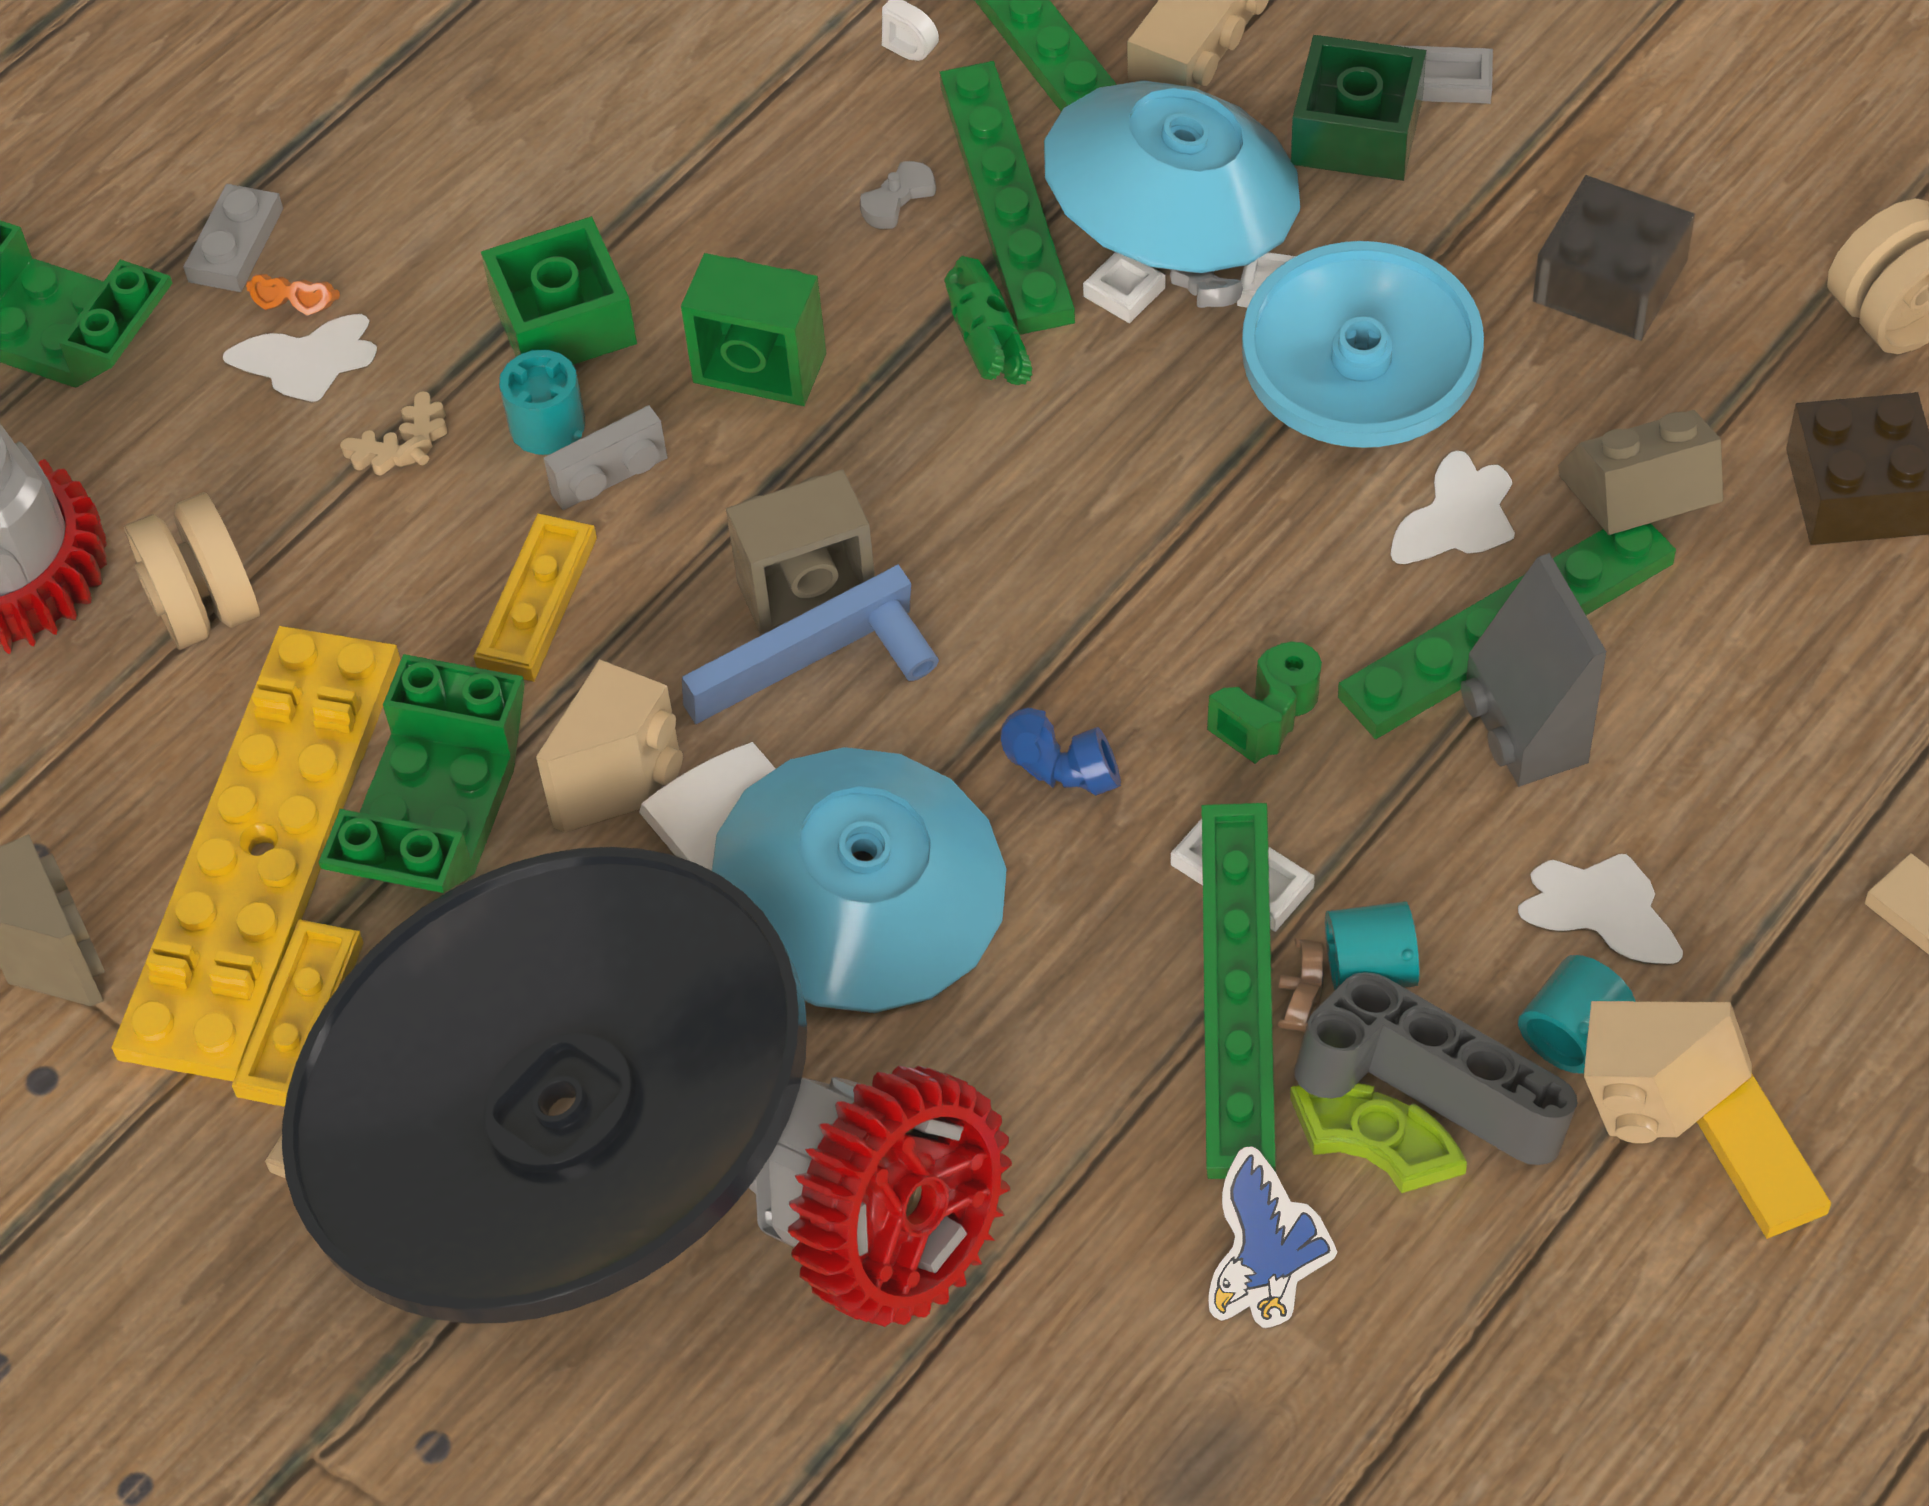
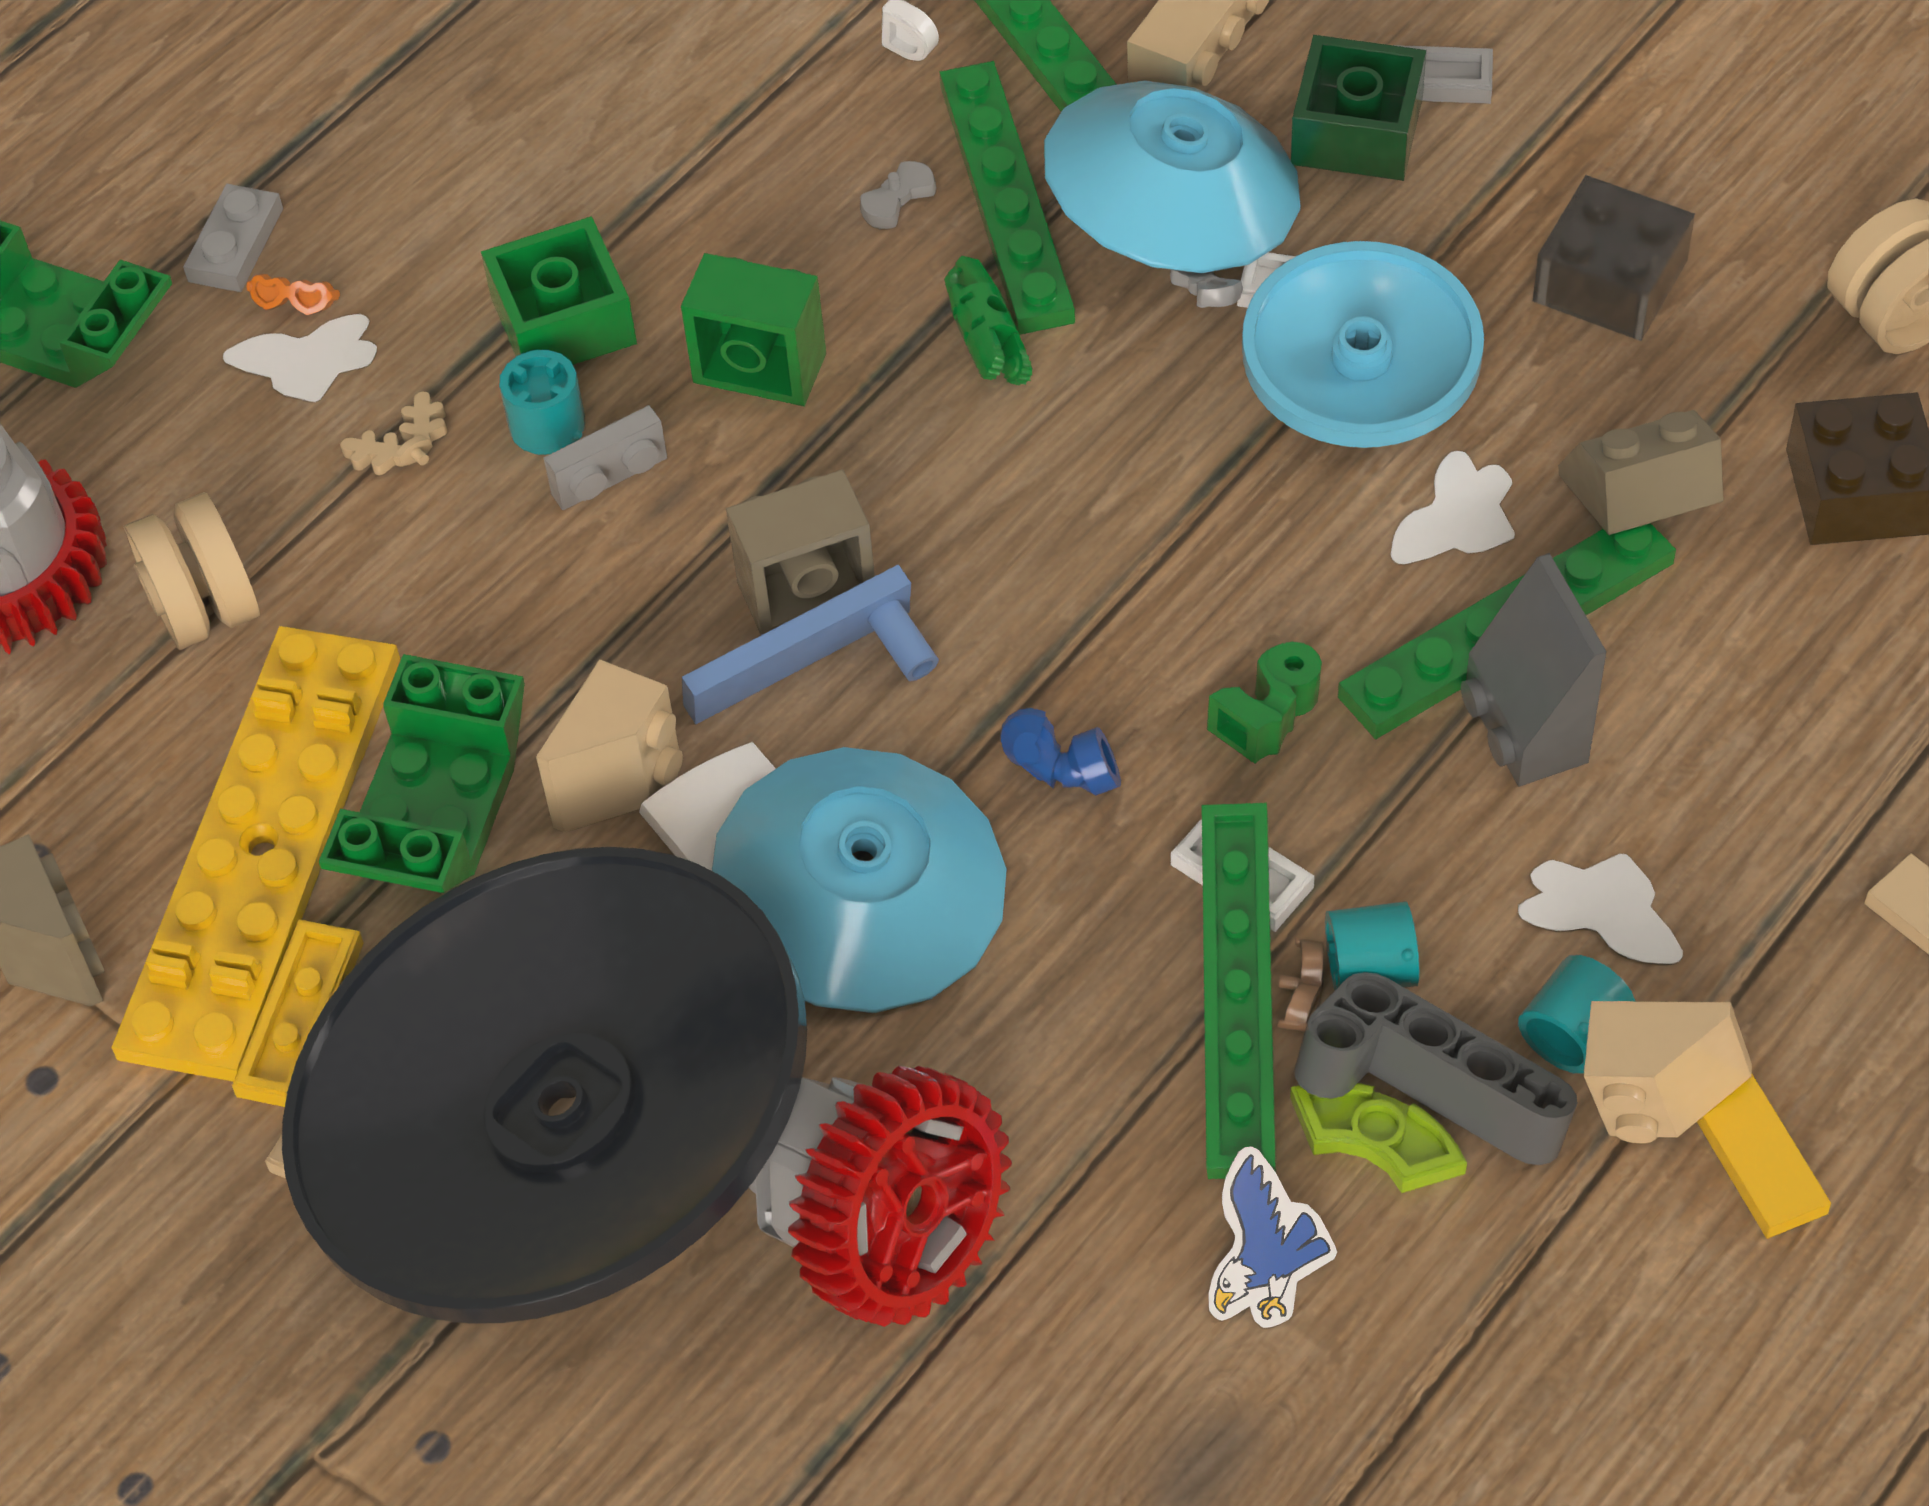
(535, 597): yellow tile -> none
(1124, 286): white tile -> none

